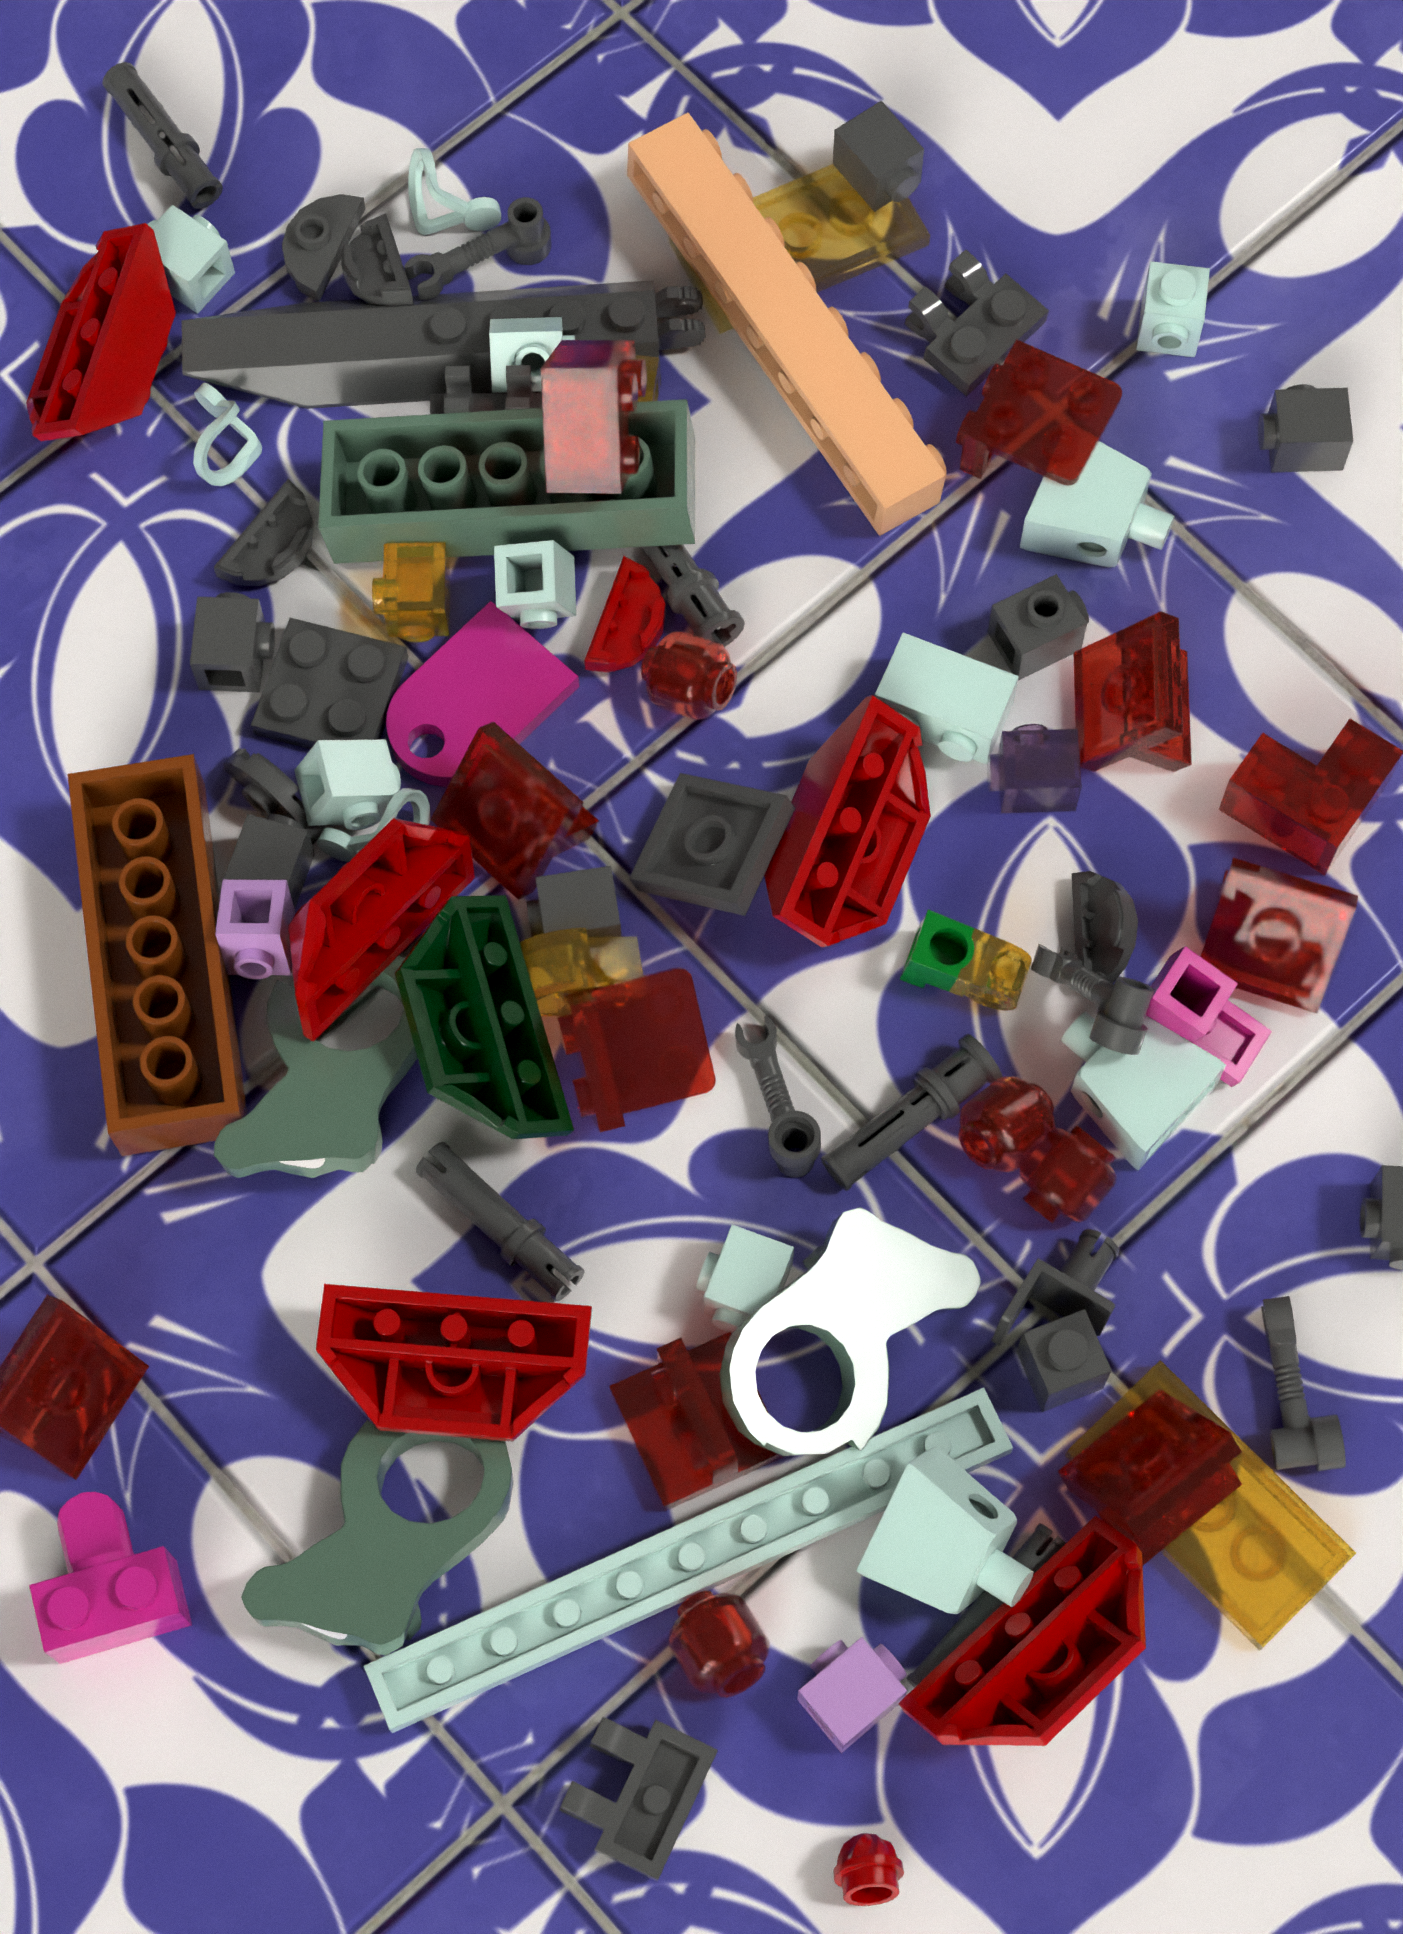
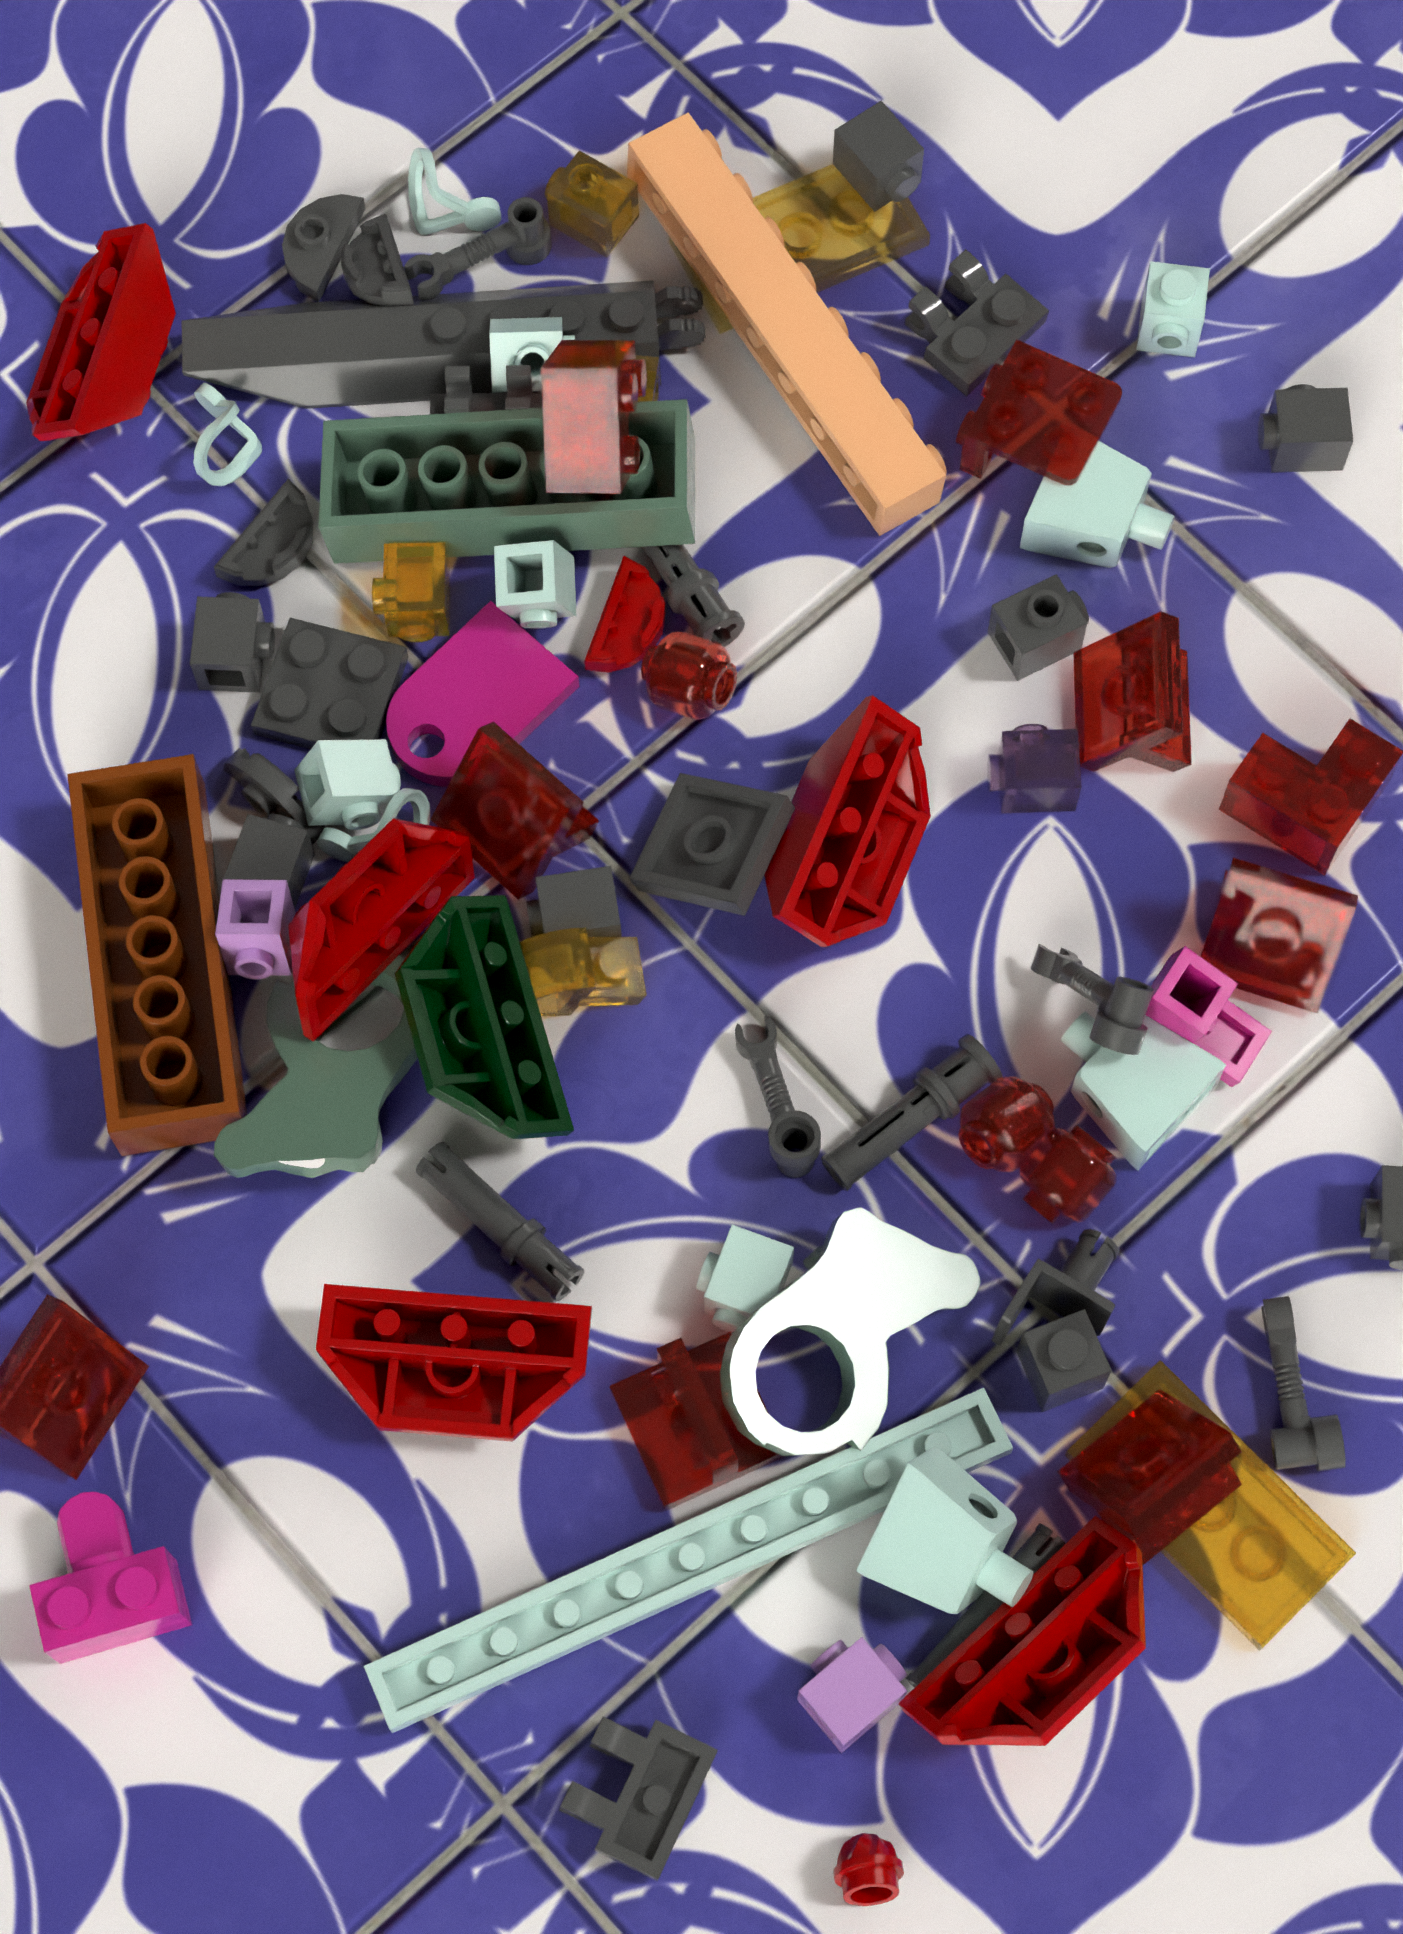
(192, 257): light aqua brick -> none
(193, 178): dark grey pin -> none
(371, 1572): sand green animal -> none
(592, 203): none -> clear yellow brick
(636, 1045): clear red bracket -> none
(719, 1643): clear red head -> none
(949, 696): light aqua brick -> none
(966, 962): leg -> none
(1103, 924): dark grey plate -> none

